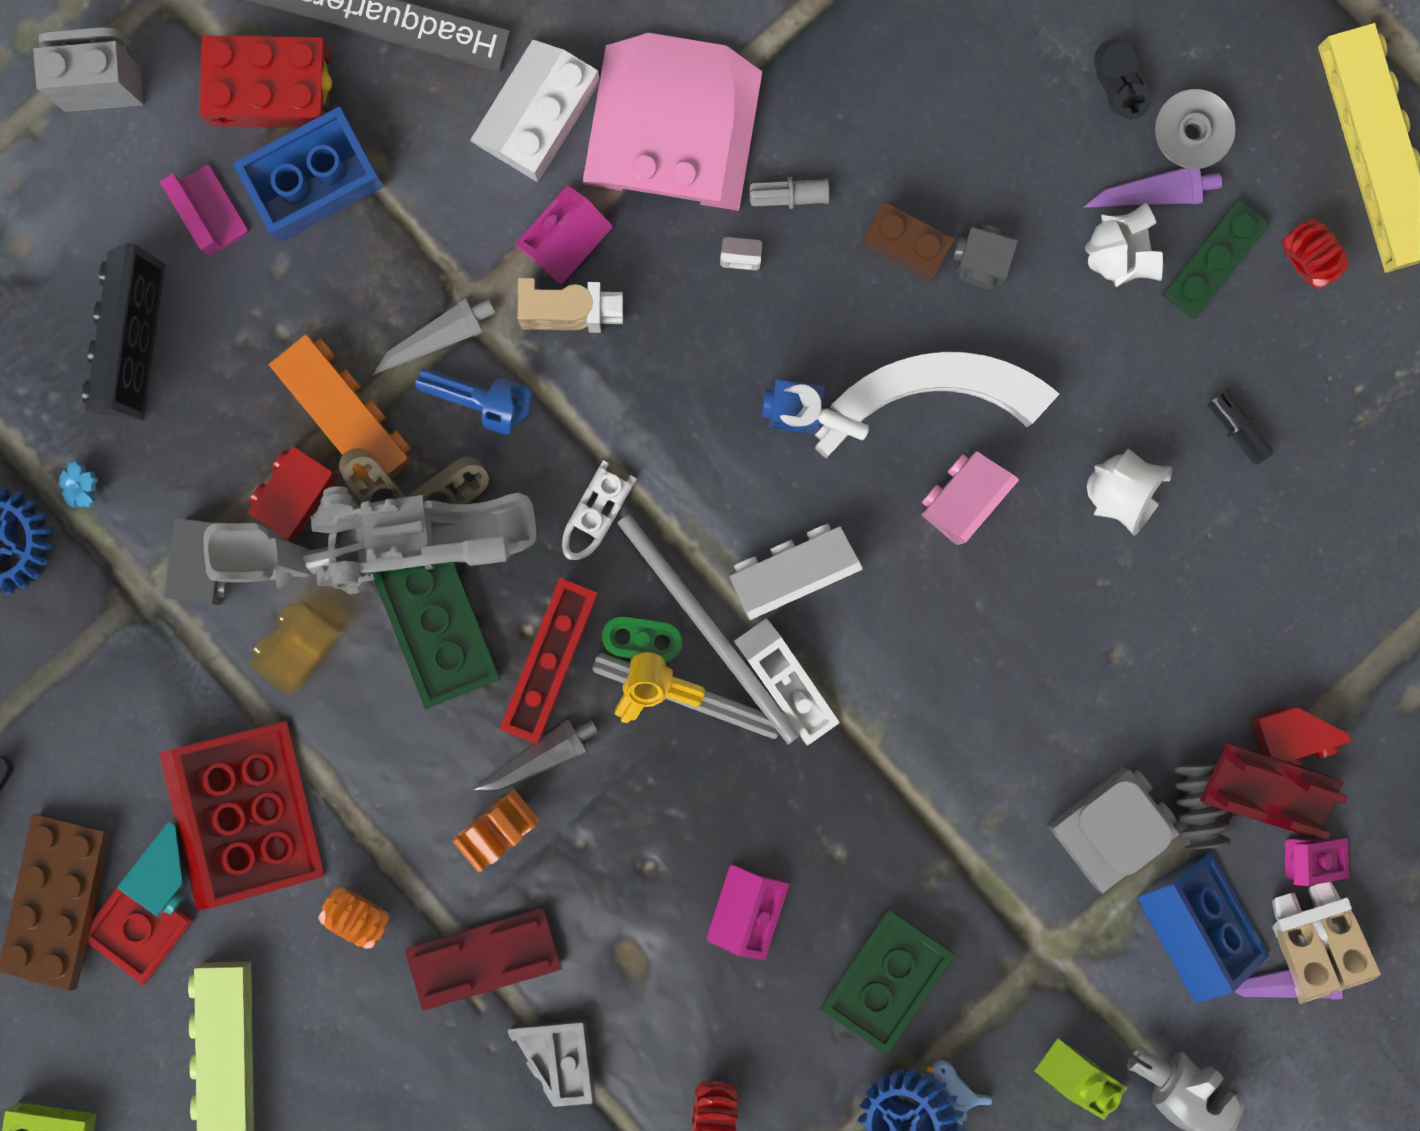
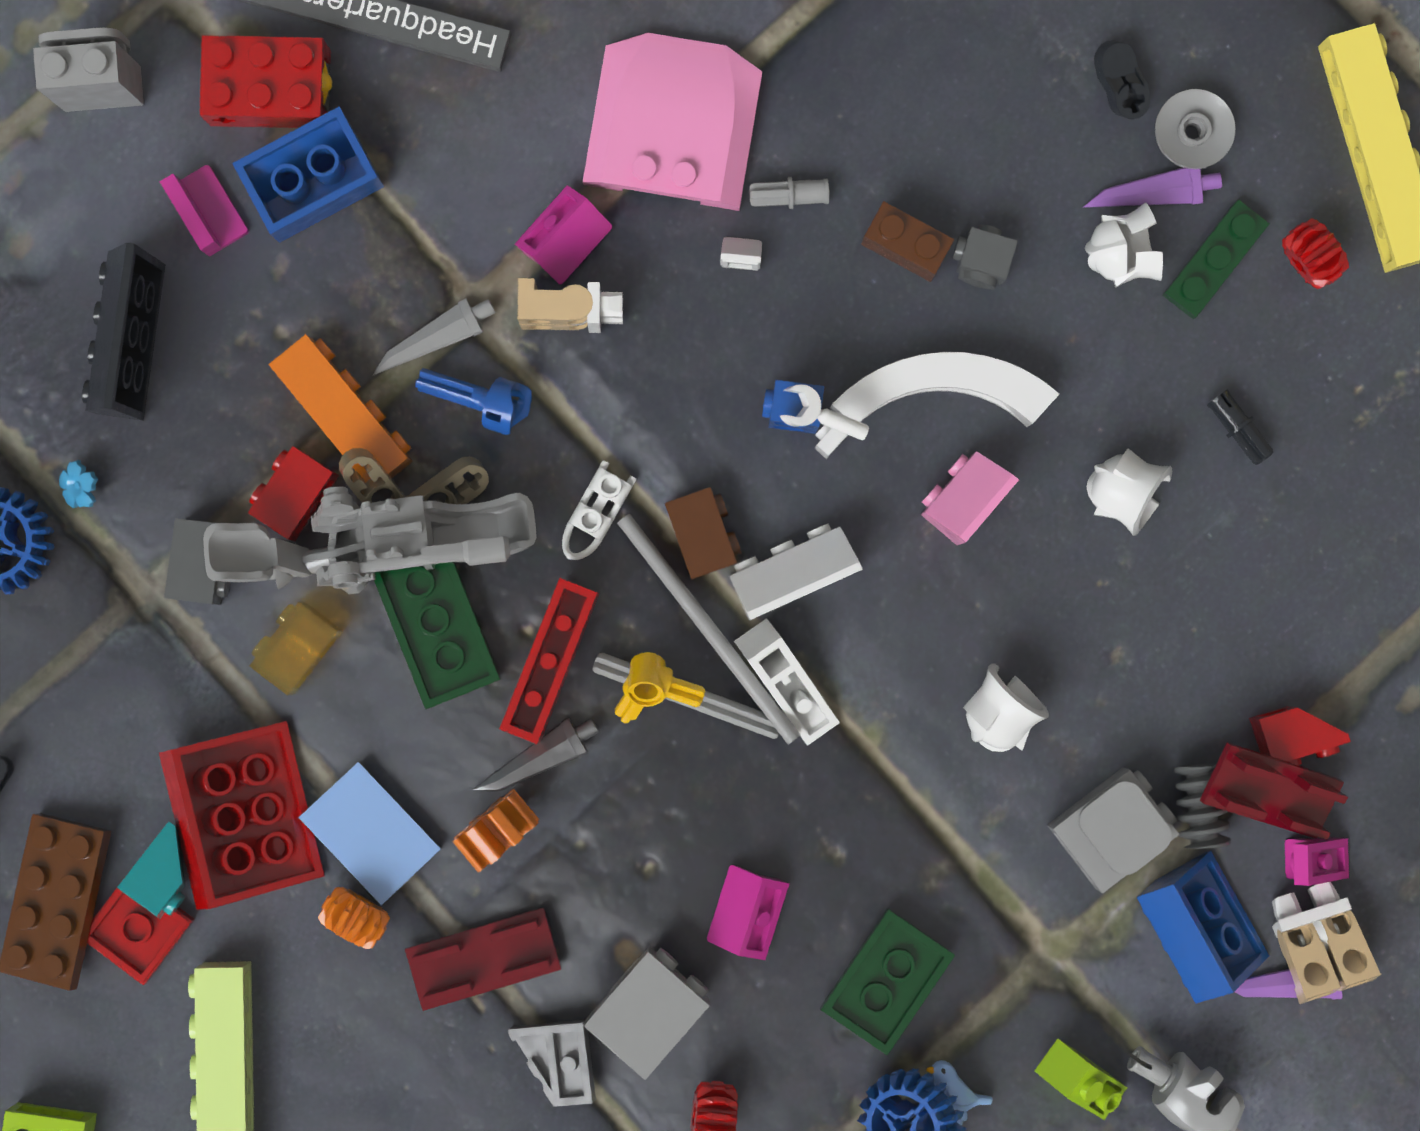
(369, 833): none -> light blue tile
(537, 108): white slope -> none
(641, 637): green plate -> none
(648, 1011): none -> light grey brick
(702, 532): none -> reddish brown brick
(1003, 714): none -> white helmet

